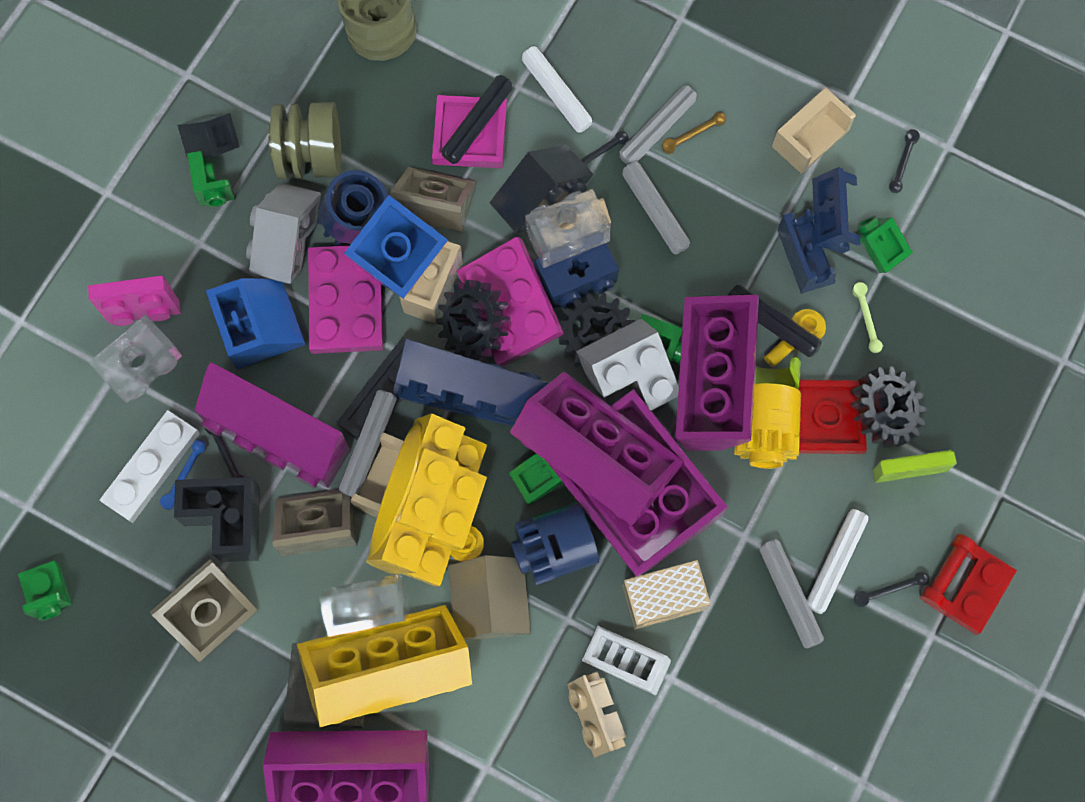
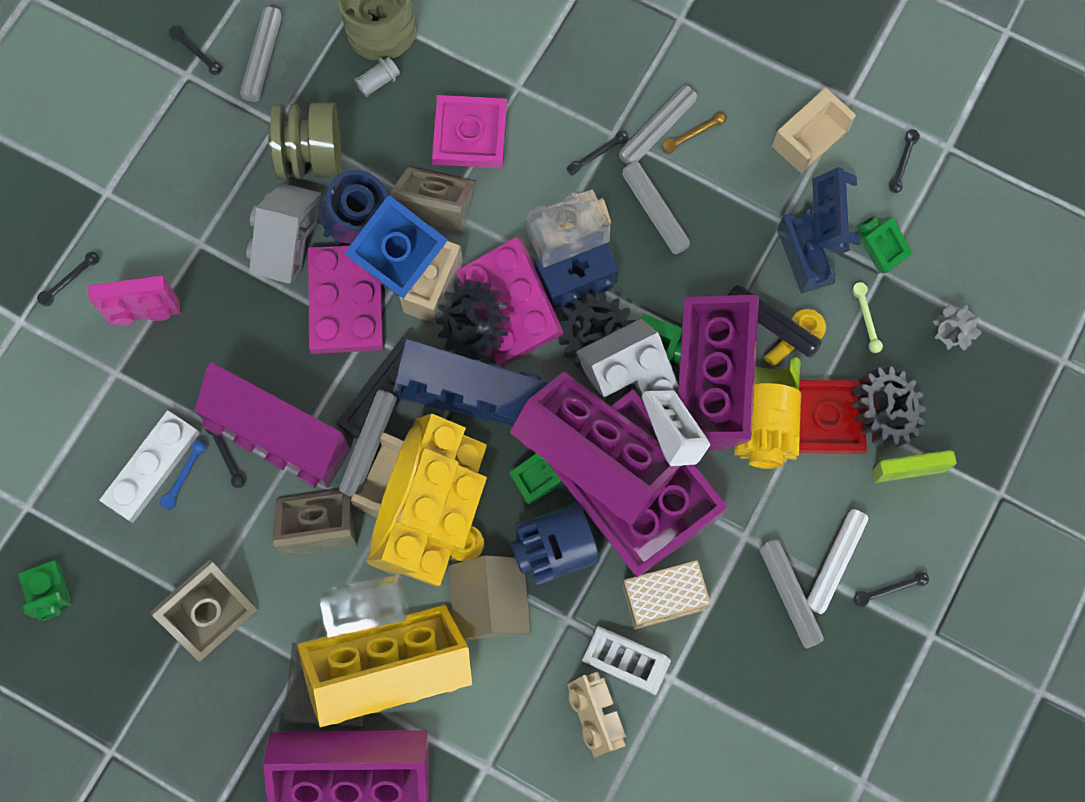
(46, 298): none -> black hinge
(139, 340): clear brick -> none
(177, 34): none -> black hinge
(205, 184): green bracket -> none
(209, 134): black panel -> none
(229, 507): black brick -> none
(255, 319): blue slope -> none
(261, 54): none -> light grey axle
(377, 76): none -> light grey pin
(476, 119): black axle -> none
(539, 180): black brick -> none
(556, 89): white axle -> none
(681, 438): none -> white slope
(957, 336): none -> light grey gear
(979, 590): red plate -> none

